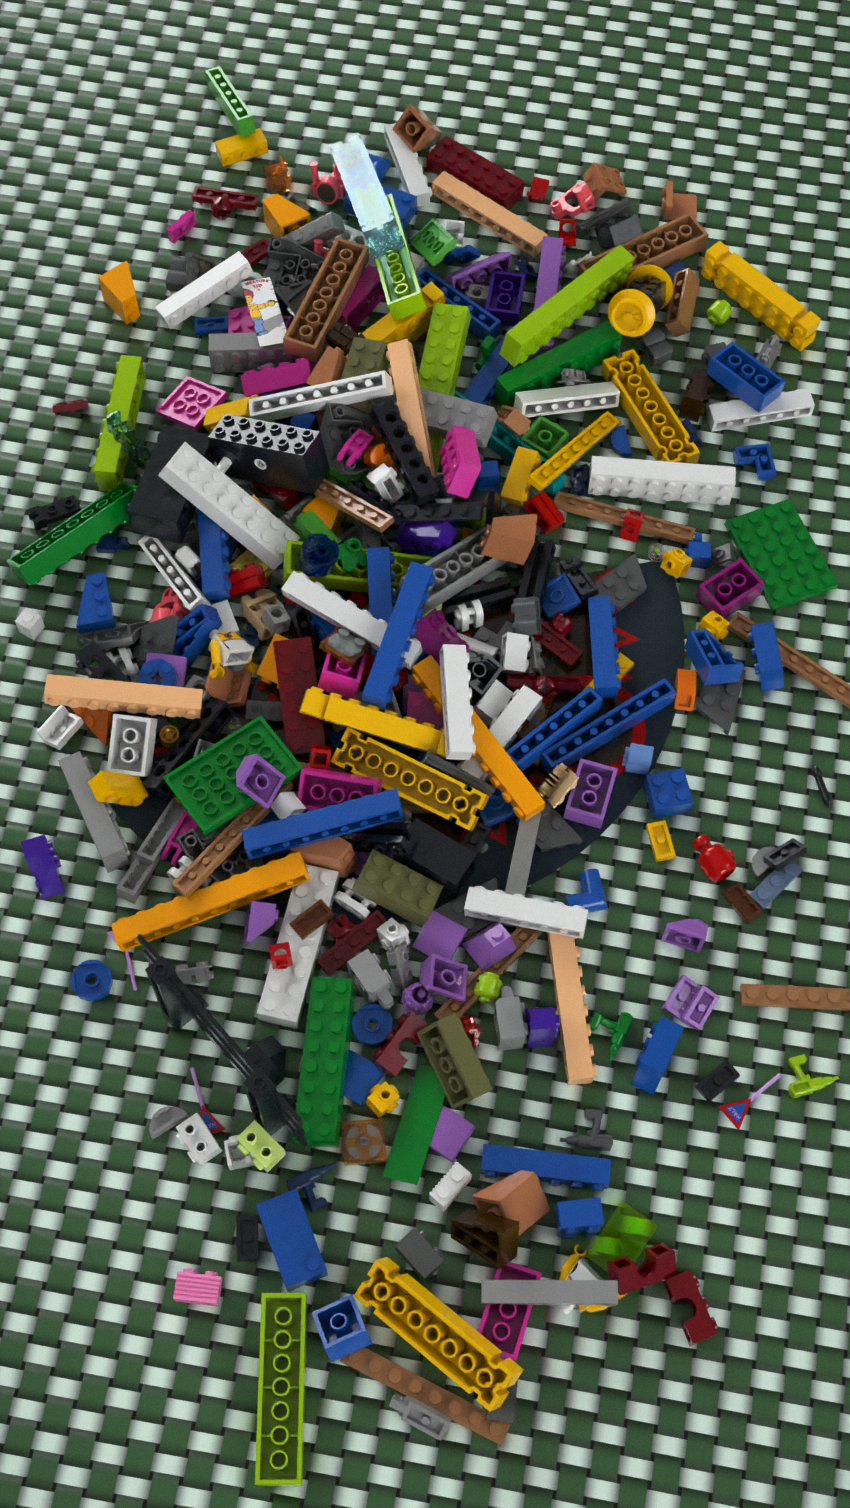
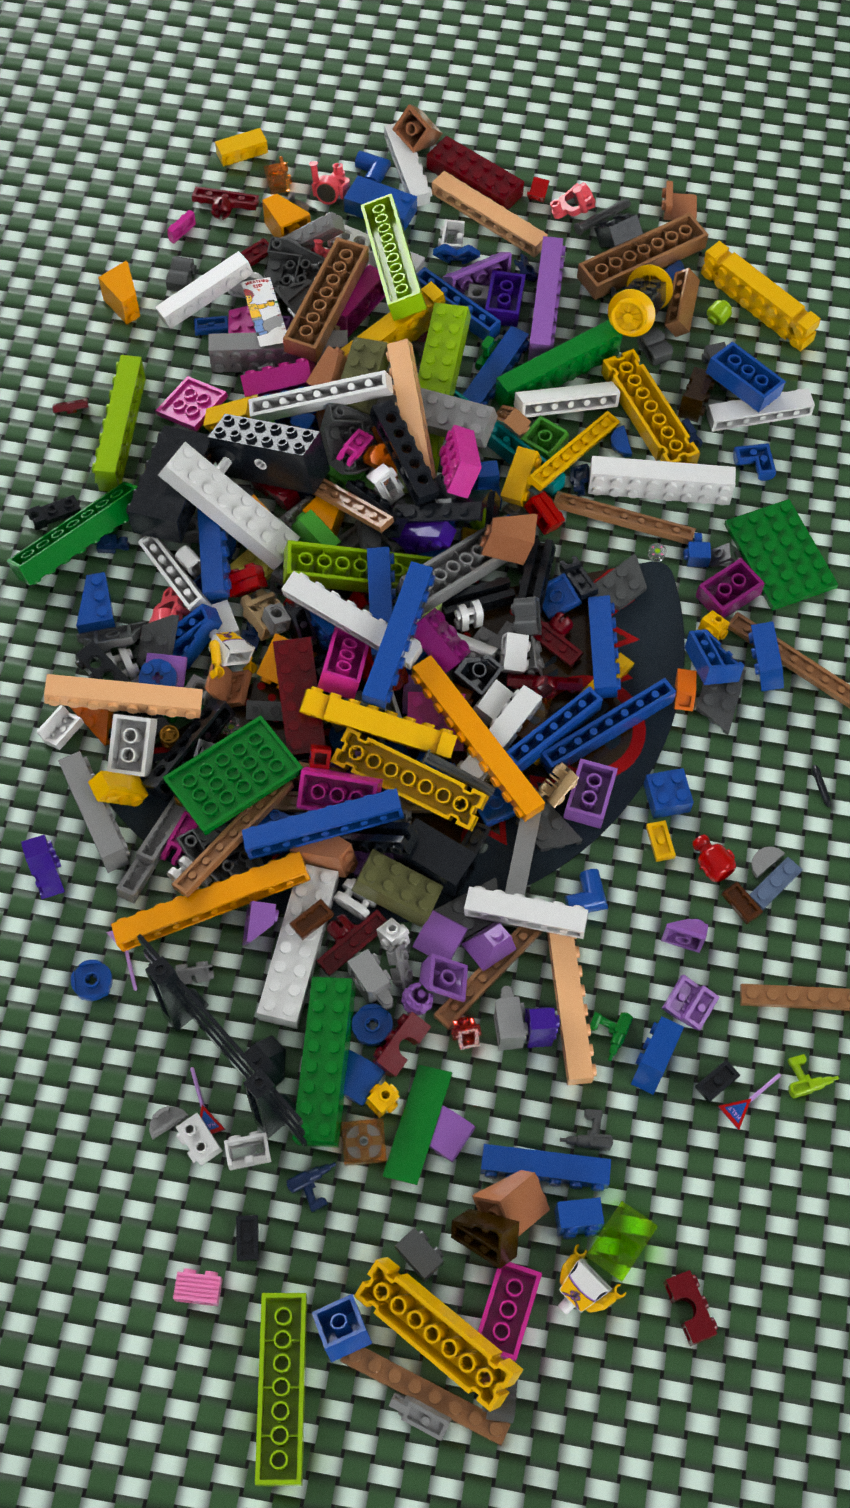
(29, 623): white brick -> none
(139, 454): clear green sword -> none
(197, 266): flat silver plate -> none
(230, 101): bright green brick -> none
(259, 779): medium lavender slope -> none
(260, 1147): yellowish green brick -> none
(280, 961): red bracket -> none
(287, 805): white brick -> none
(292, 1240): blue brick -> none
(318, 555): clear blue brick -> none
(342, 337): dark brown brick -> none
(345, 646): piece -> none
(351, 558): green plate -> none
(367, 196): clear light blue brick -> none
(433, 242): bright green plate -> none
(450, 1186): white brick -> none
(454, 1060): olive brick -> none
(456, 702): white brick -> none
(488, 987): lime head -> none
(550, 1292): light grey slope -> none
(566, 306): lime brick -> none
(568, 237): red bracket -> none
(572, 266): white plate -> none
(573, 377): light grey hinge -> none
(603, 178): nougat bracket -> none
(631, 525): red bracket -> none
(638, 758): medium blue brick -> none
(657, 1266): dark red arch -> none
(676, 562): yellow brick -> none
(769, 351): light grey hinge -> none
(785, 854): black plate -> none

